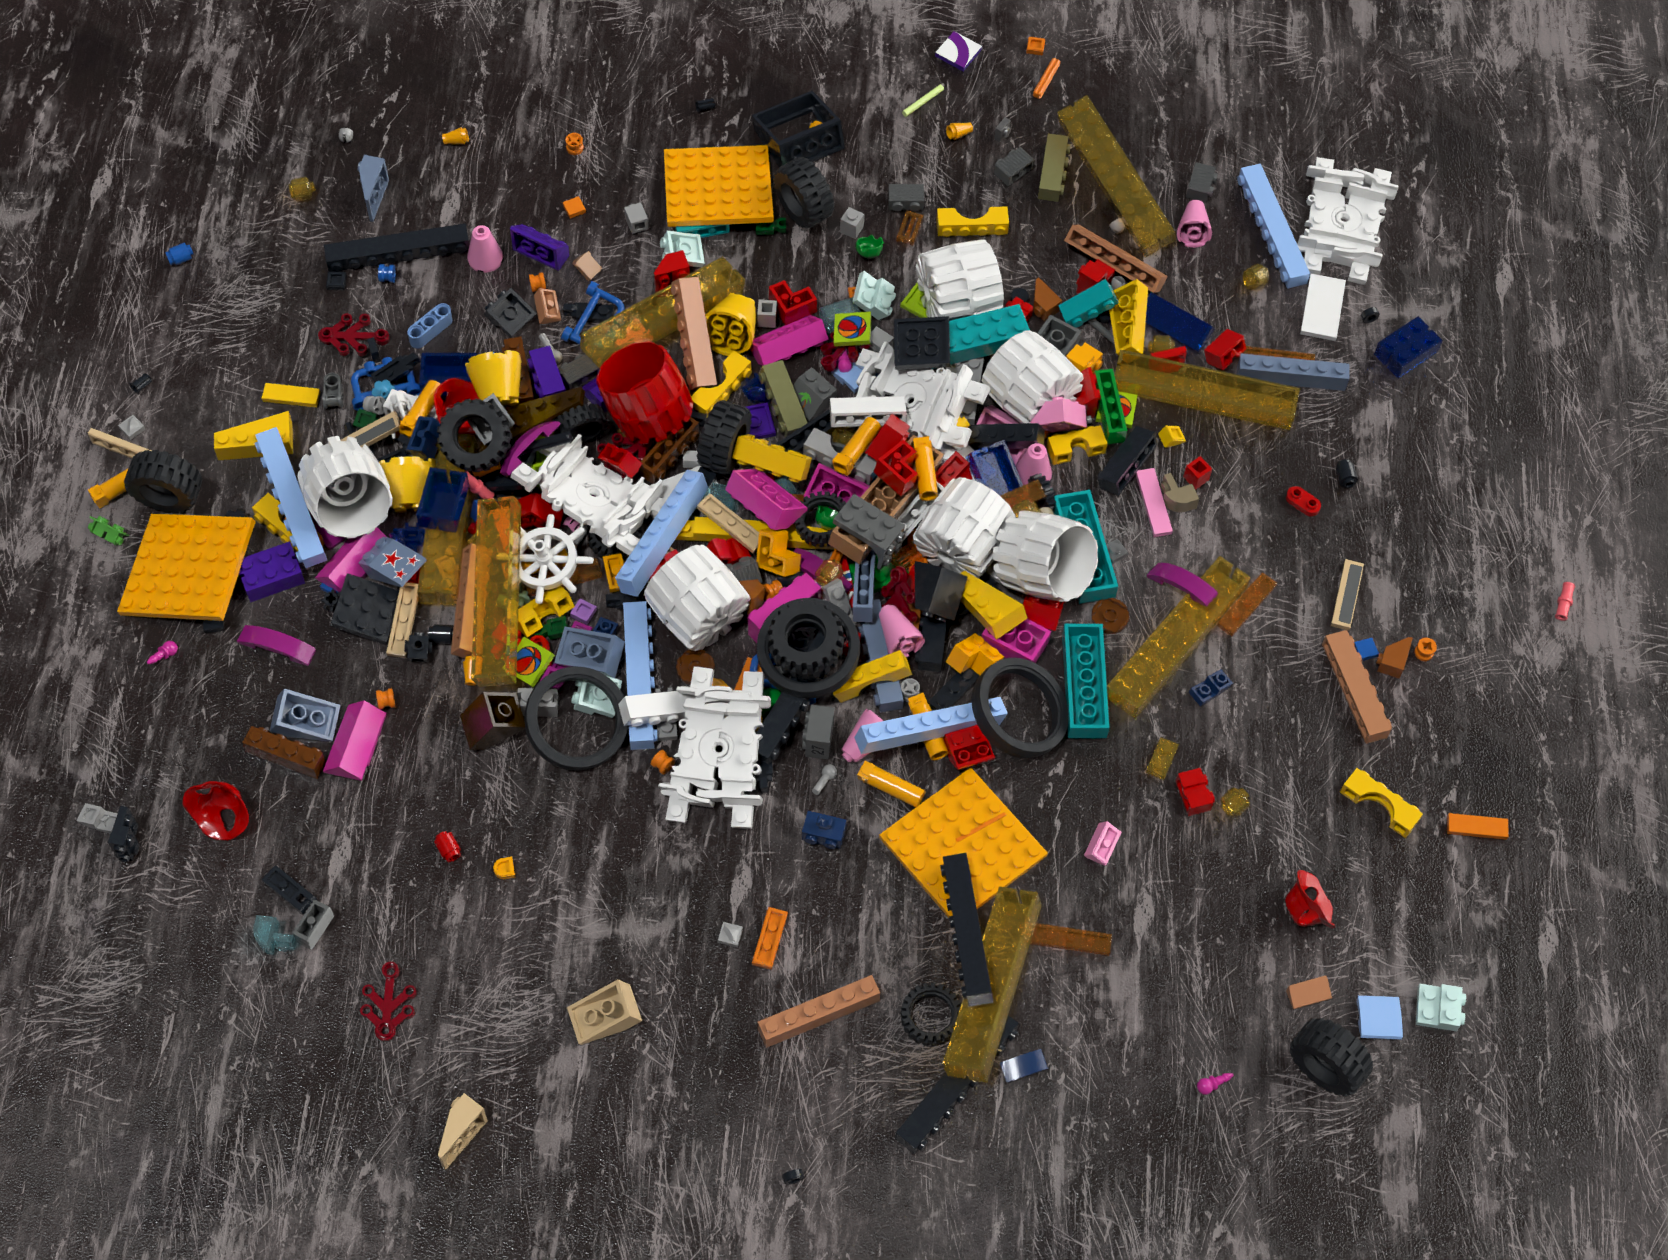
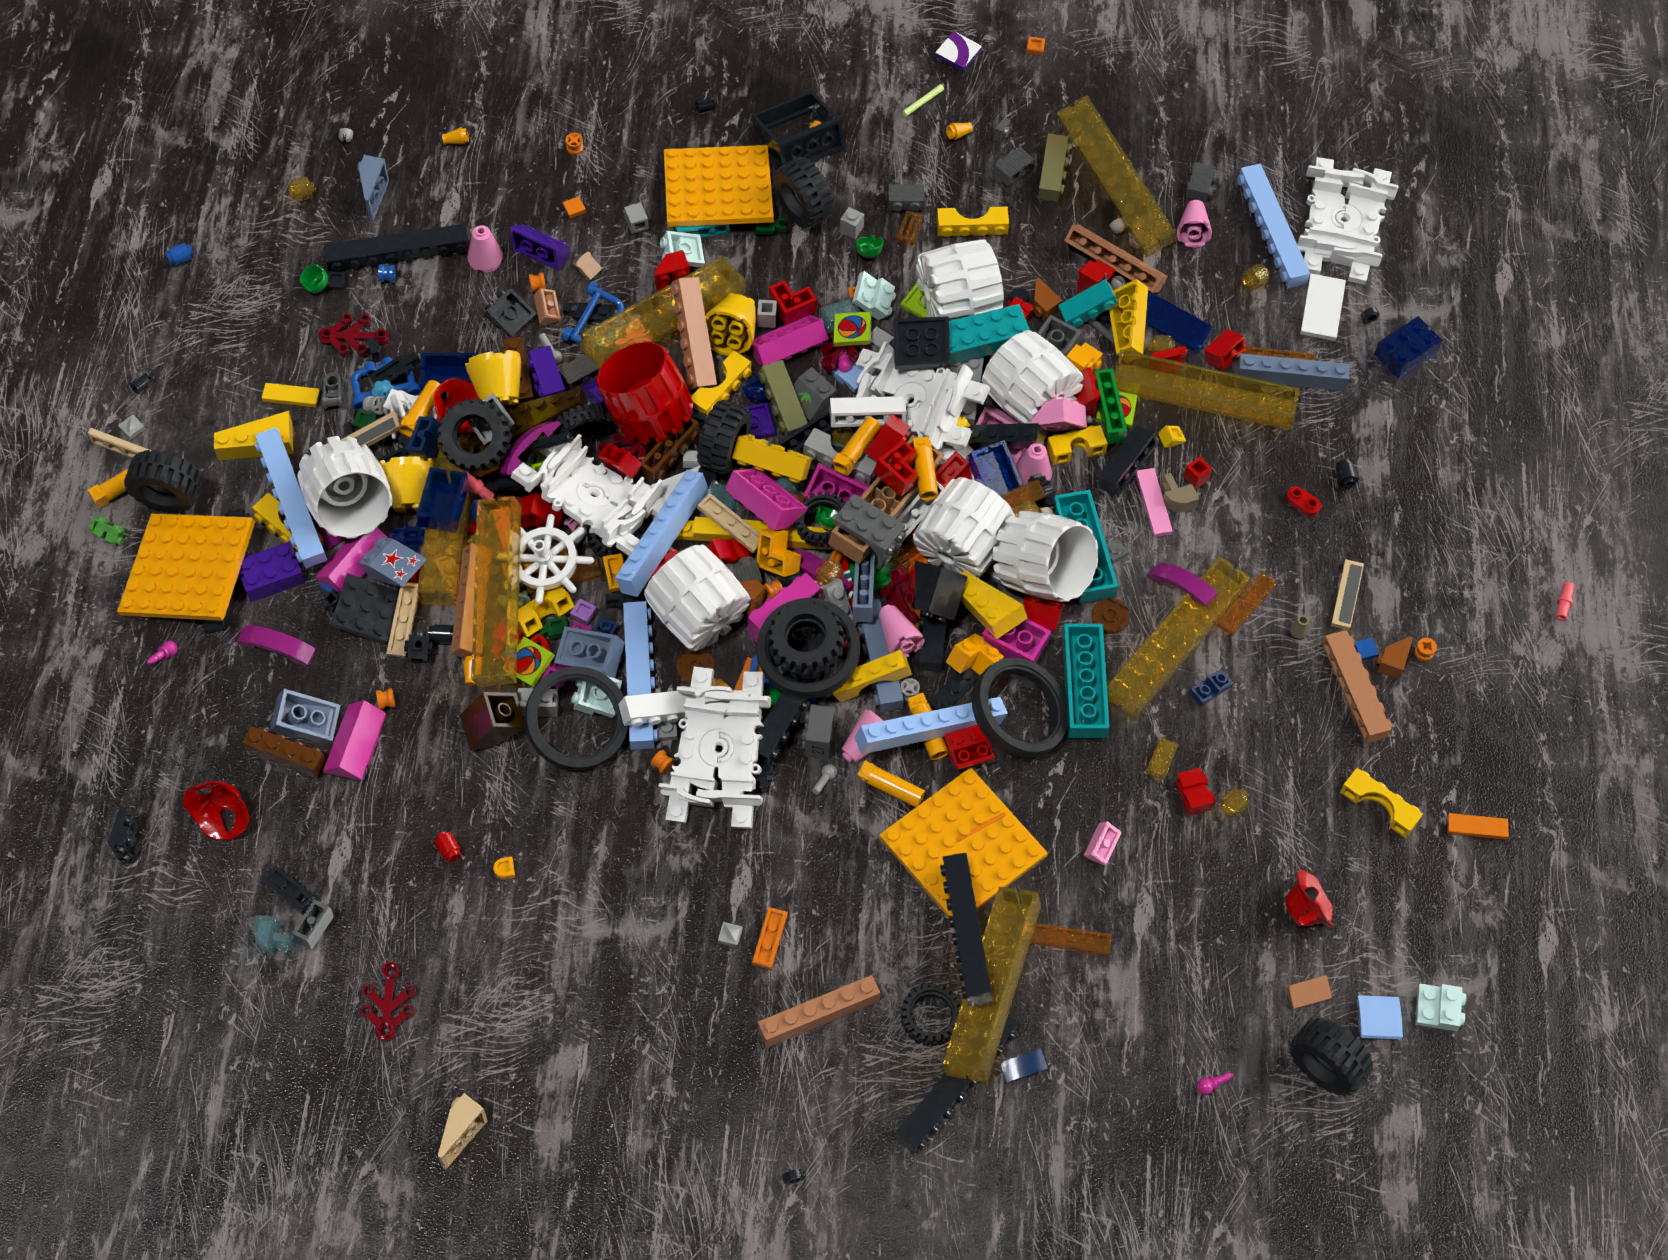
(97, 818): light grey slope -> none
(314, 278): none -> green hair
(430, 325): medium blue beam -> none
(604, 1012): tan slope -> none
(823, 830): dark blue brick -> none
(1046, 78): orange axle -> none
(1300, 627): none -> dark tan cone

